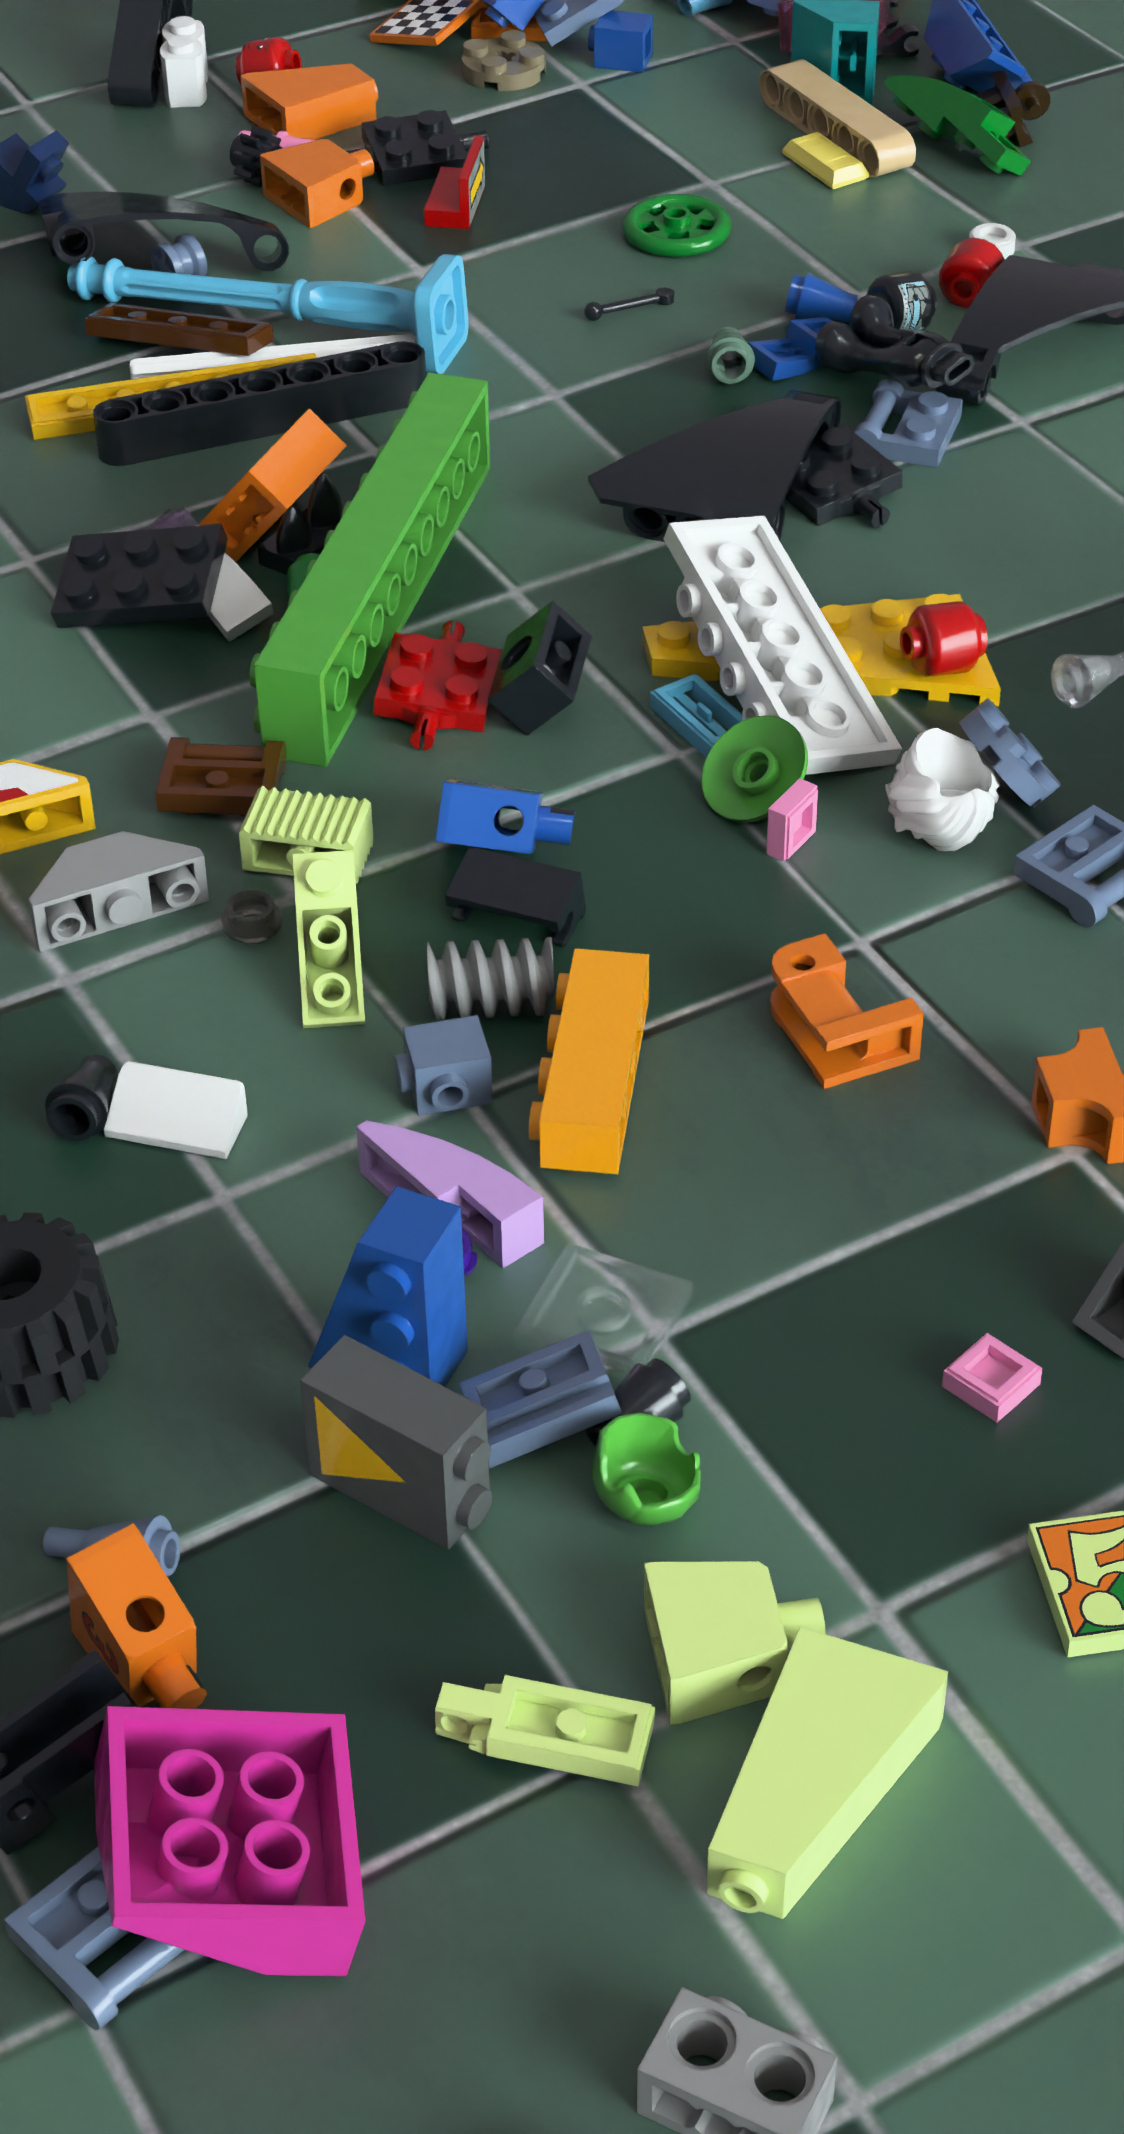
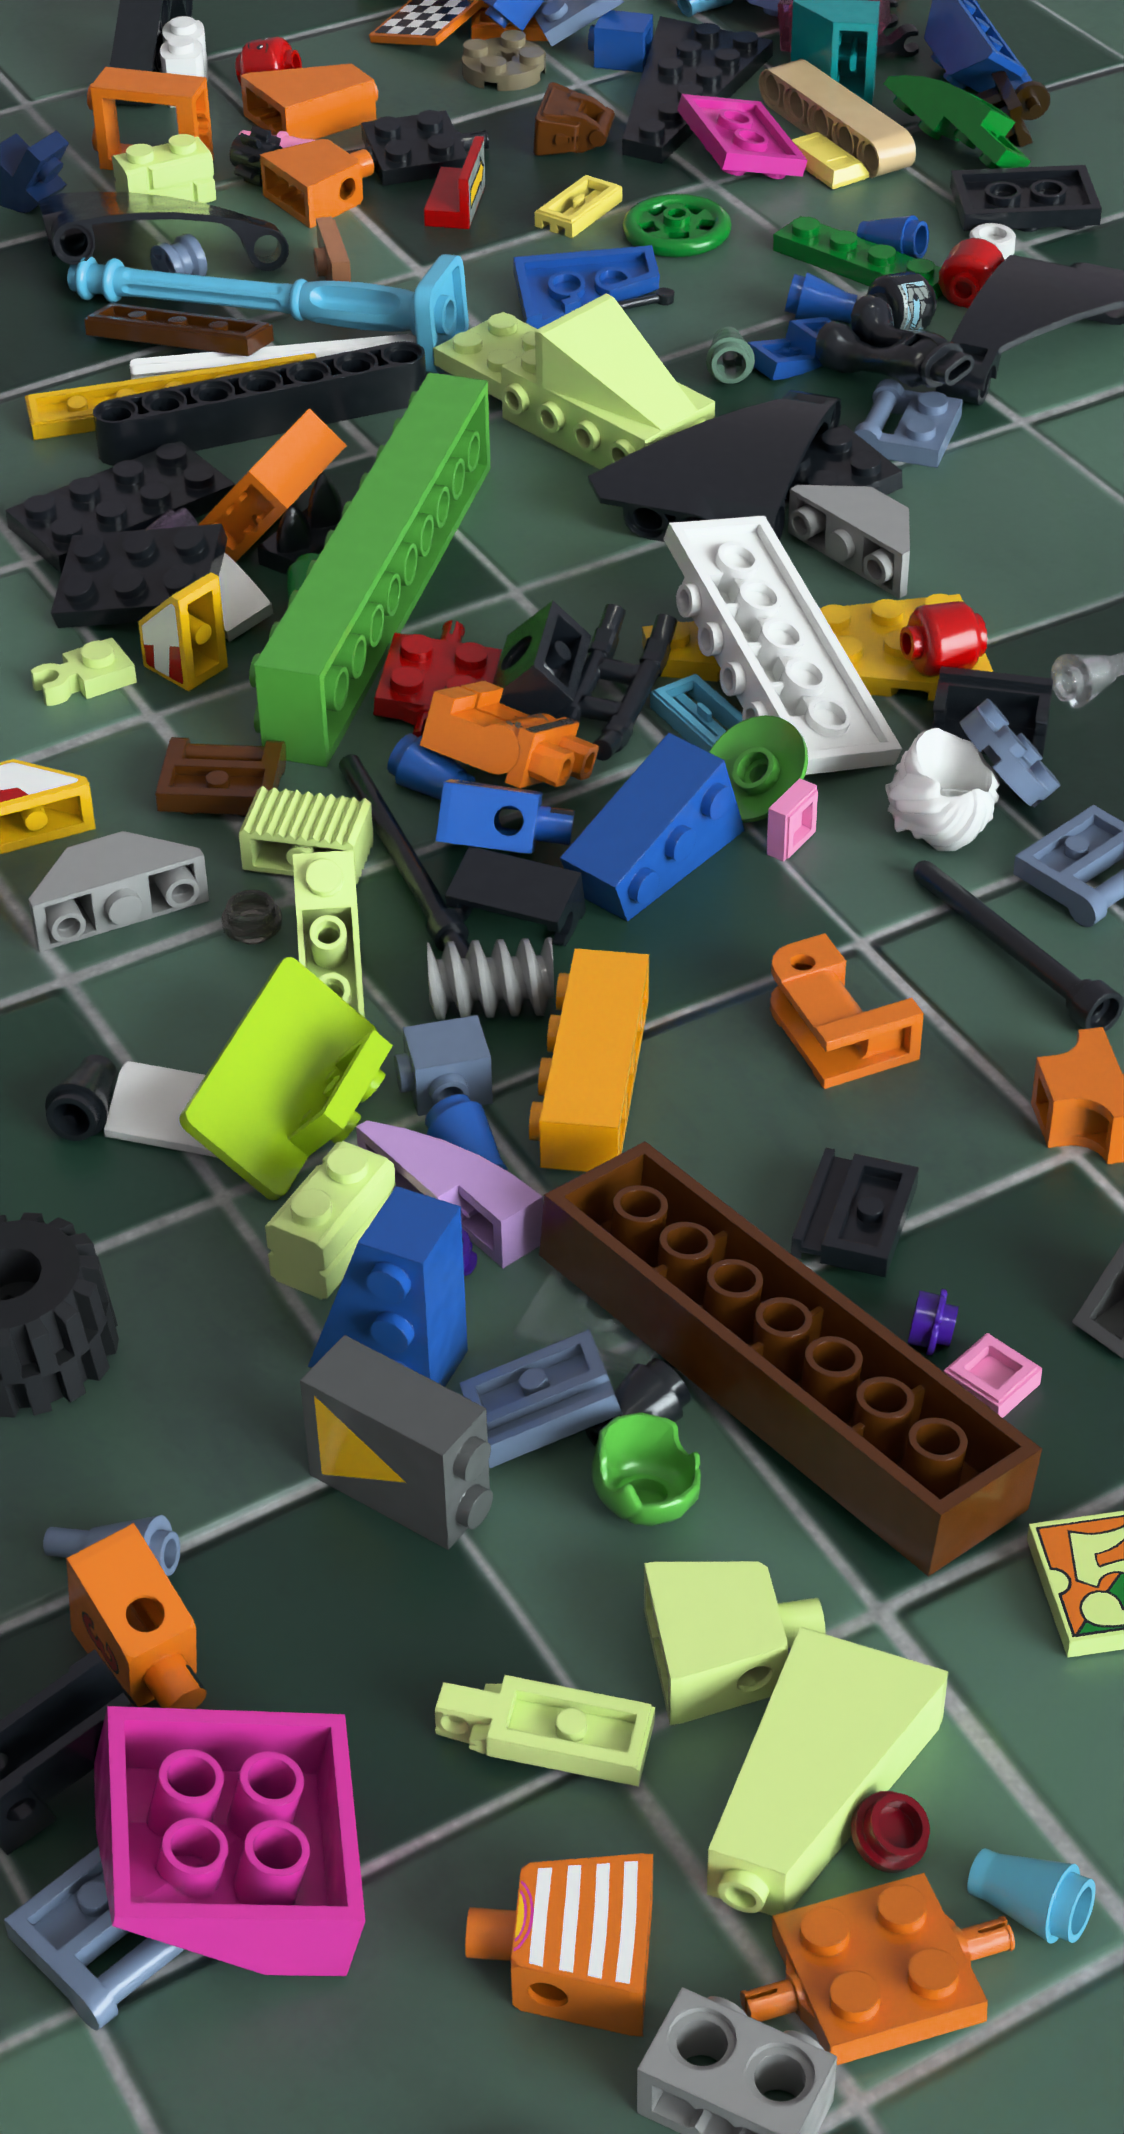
(88, 669): none -> yellowish green plate
(113, 84): none -> orange window
(119, 500): none -> black plate
(170, 169): none -> yellowish green brick
(186, 635): none -> yellow slope
(286, 1080): none -> lime bracket
(326, 1218): none -> yellowish green brick
(330, 256): none -> nougat plate
(423, 768): none -> blue cone
(442, 923): none -> black bar
(464, 1125): none -> blue cone
(495, 738): none -> orange hips
(565, 281): none -> blue wing
(570, 122): none -> reddish brown piece
(575, 1940): none -> orange torso
(577, 381): none -> yellowish green wedge
(579, 206): none -> light yellow tile
(640, 678): none -> black piece
(656, 828): none -> blue wedge
(691, 62): none -> black wing
(742, 136): none -> dark pink plate
(790, 1357): none -> reddish brown brick
(848, 254): none -> green plate
(855, 529): none -> light grey slope
(855, 1212): none -> black plate
(878, 1969): none -> orange plate
(890, 1831): none -> dark red plate
(903, 233): none -> blue cone
(932, 1321): none -> dark purple plate
(1020, 698): none -> black hinge
(1026, 197): none -> black plate
(1035, 1892): none -> medium azure cone
(1088, 1001): none -> black piece

